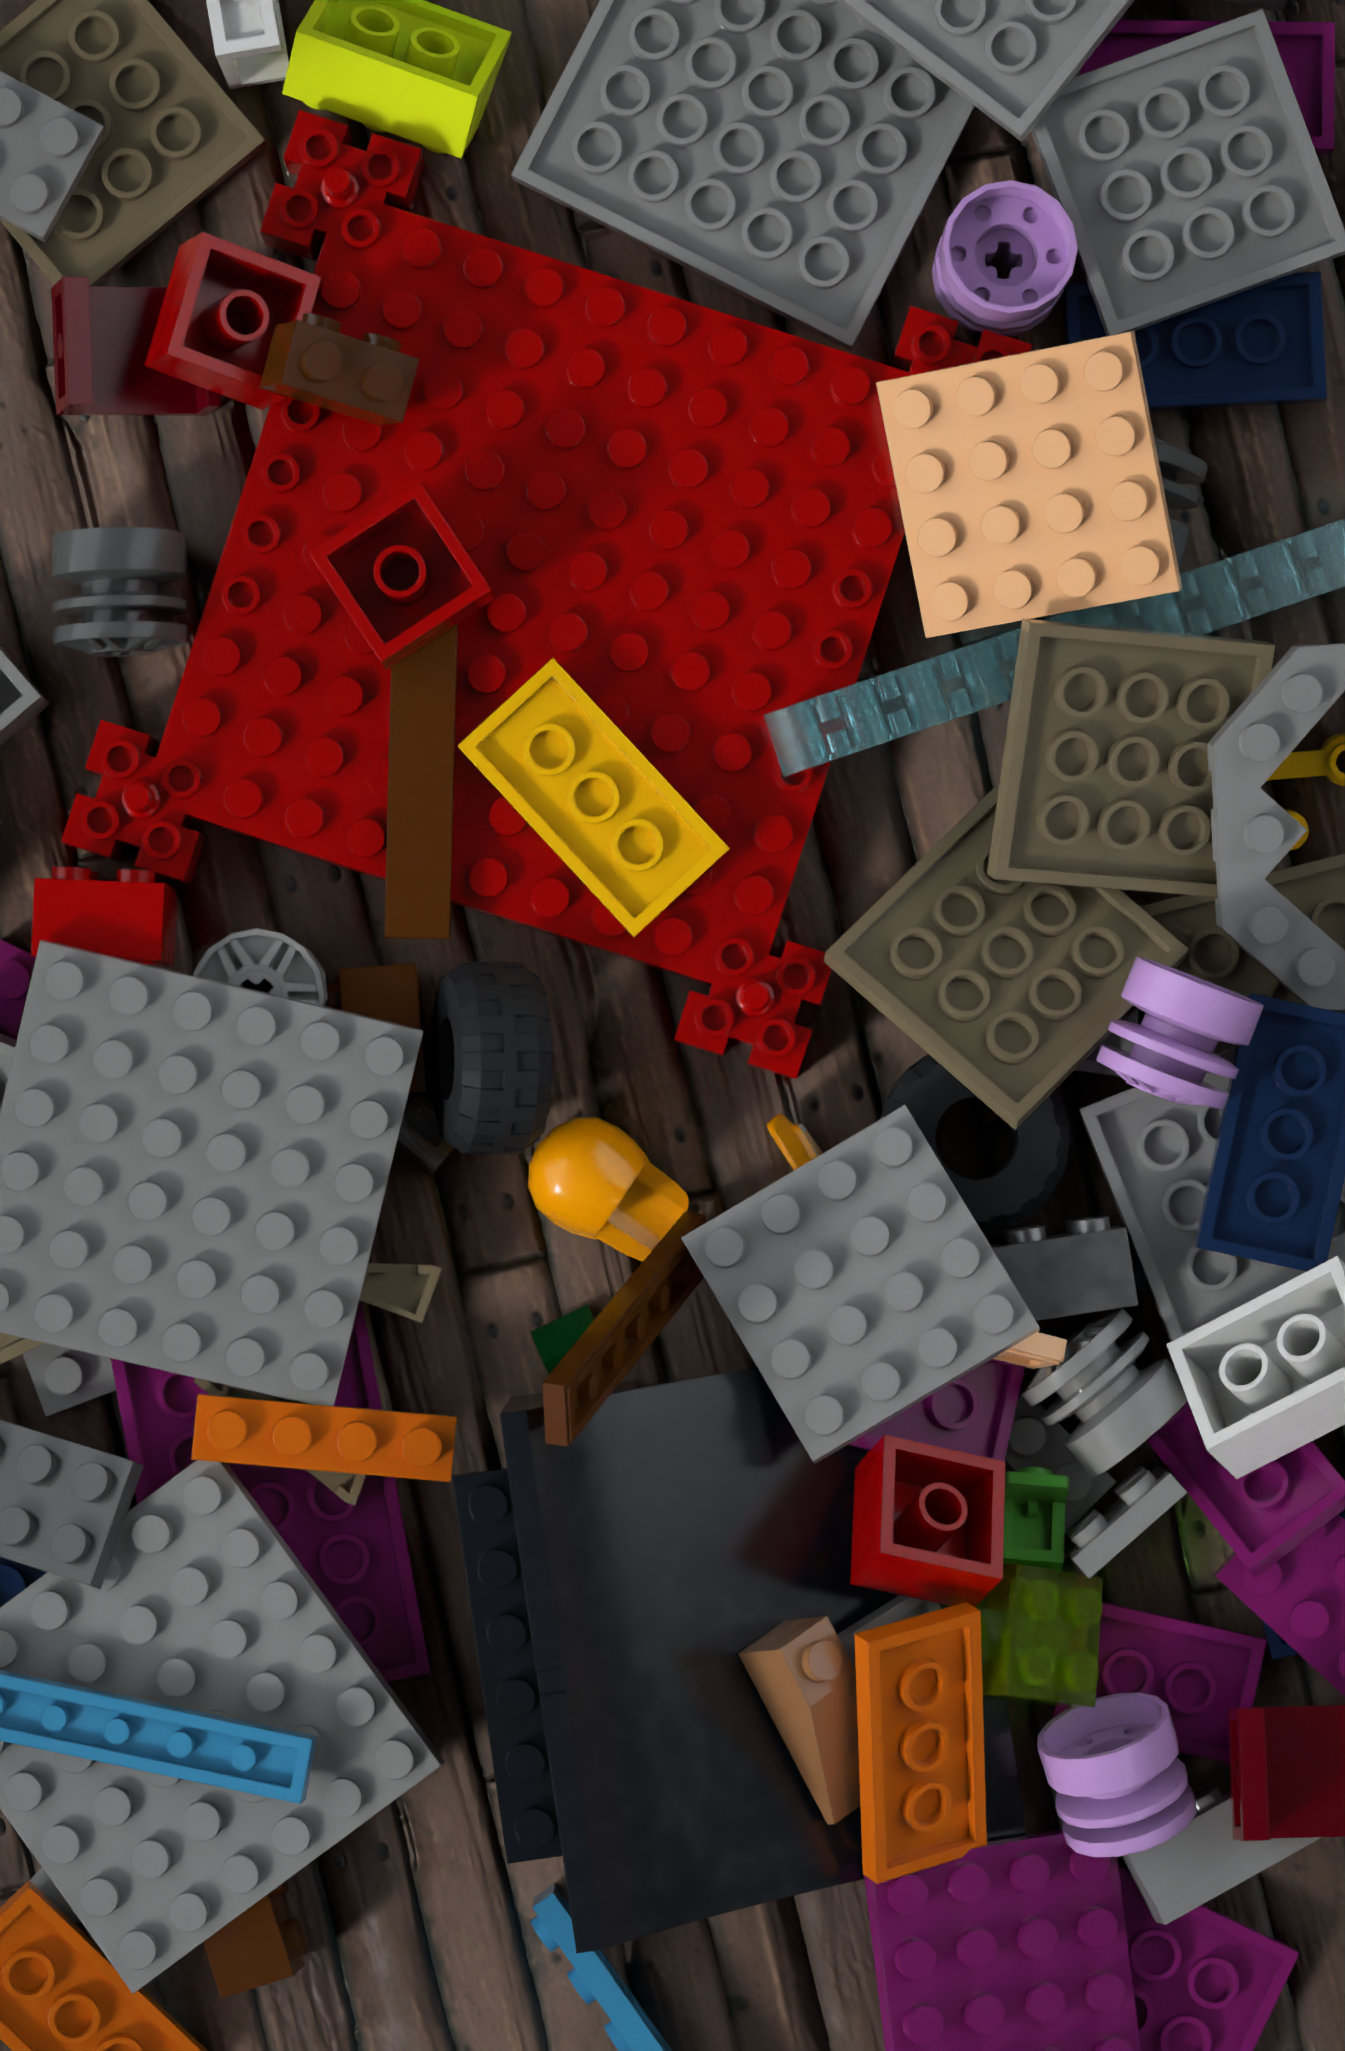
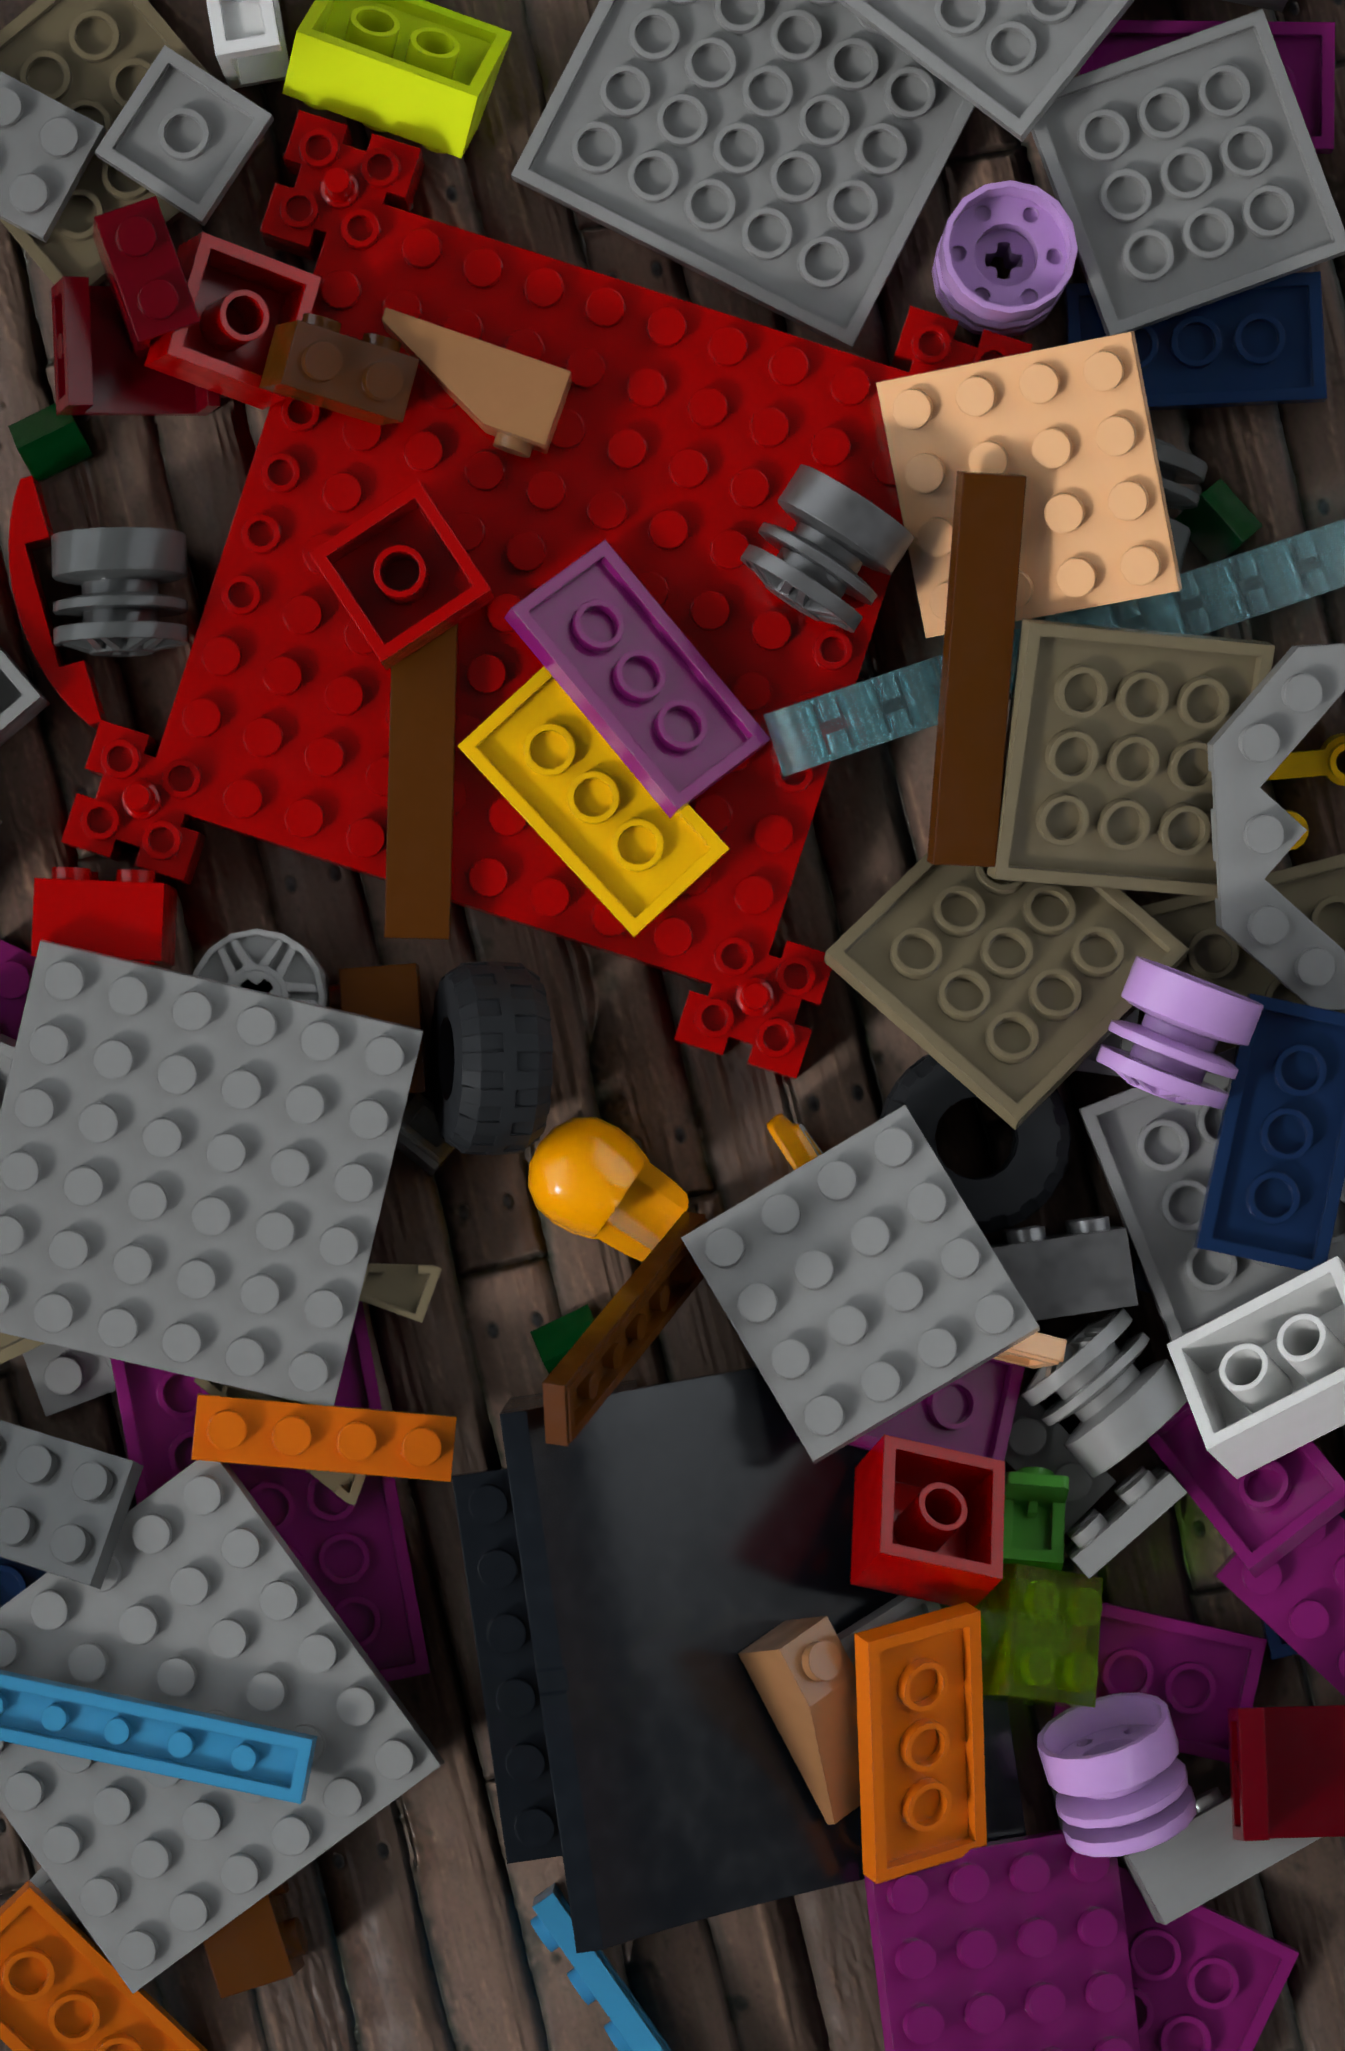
(28, 532): none -> red slope
(50, 443): none -> dark green slope
(144, 272): none -> dark red panel
(184, 135): none -> light grey plate
(498, 388): none -> medium nougat slope
(637, 678): none -> magenta plate
(827, 548): none -> flat silver wheel
(976, 668): none -> reddish brown tile
(1219, 522): none -> dark green slope

